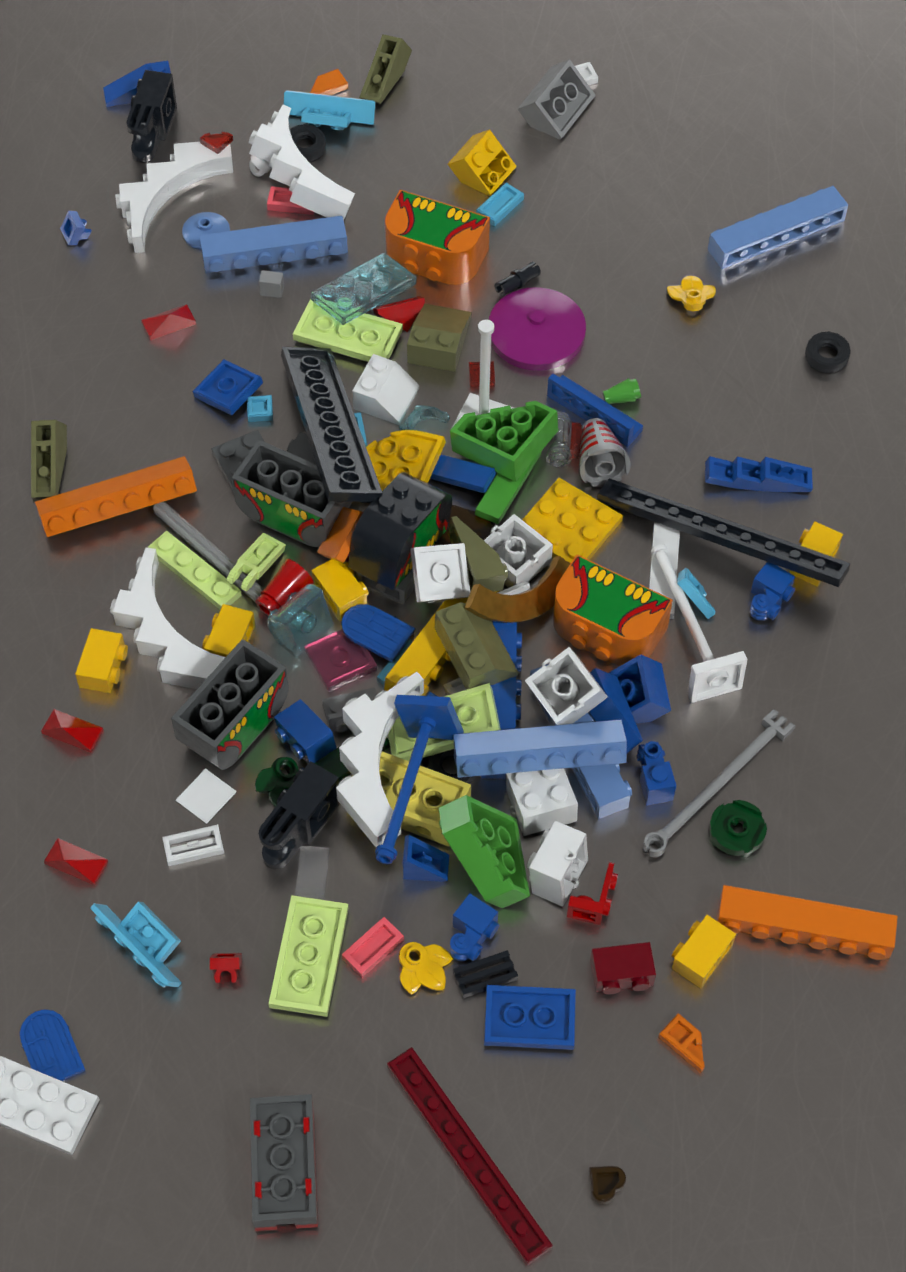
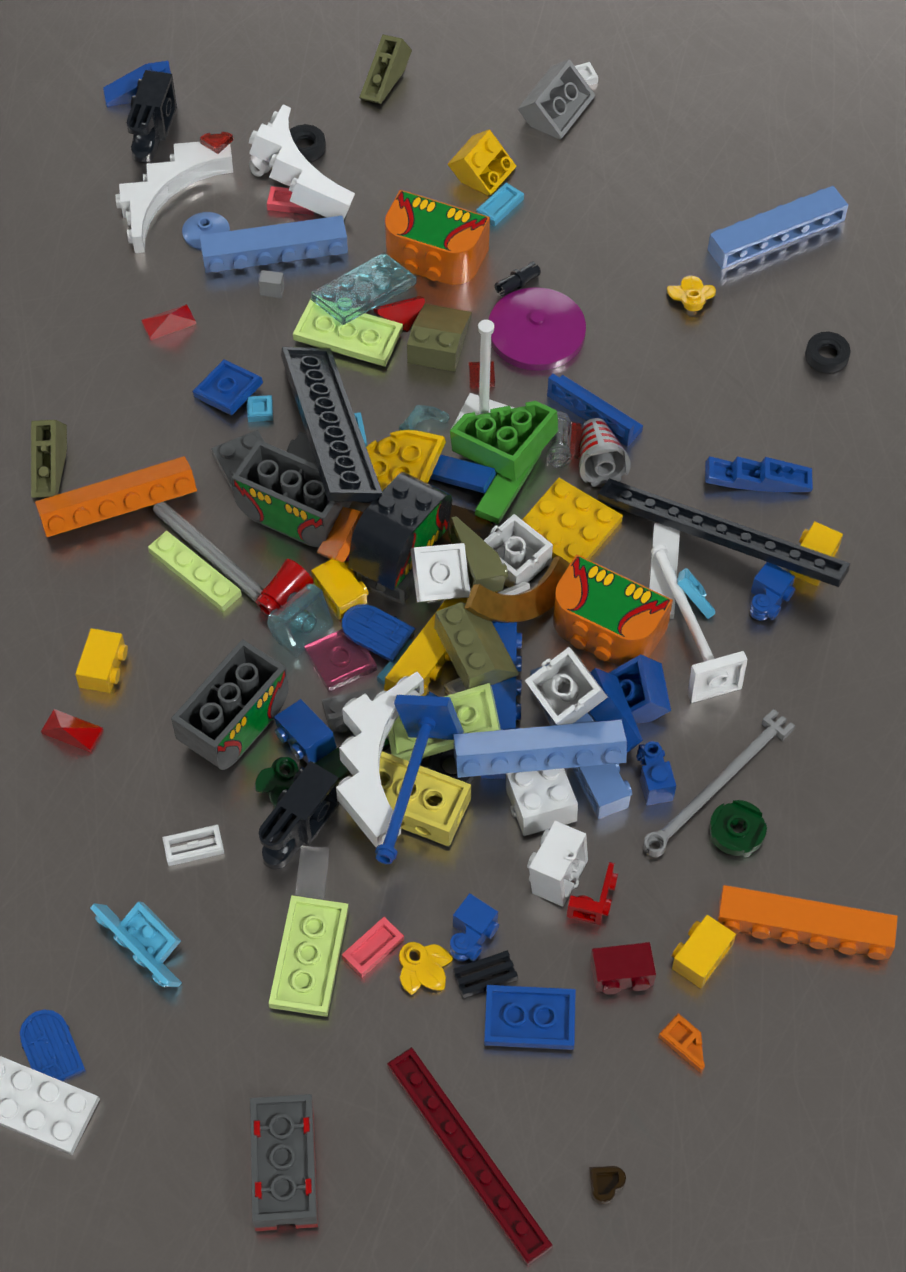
(74, 228): blue tile -> none
(76, 861): red slope -> none
(137, 608): white arch -> none
(206, 796): white sticker -> none
(225, 962): red tile -> none
(228, 630): yellow brick -> none
(256, 560): yellowish green hinge -> none
(329, 109): medium azure bracket -> none
(330, 83): orange tile -> none
(384, 390): white slope -> none
(424, 861): blue slope -> none
(487, 848): bright green brick -> none
(623, 392): bright green cone -> none

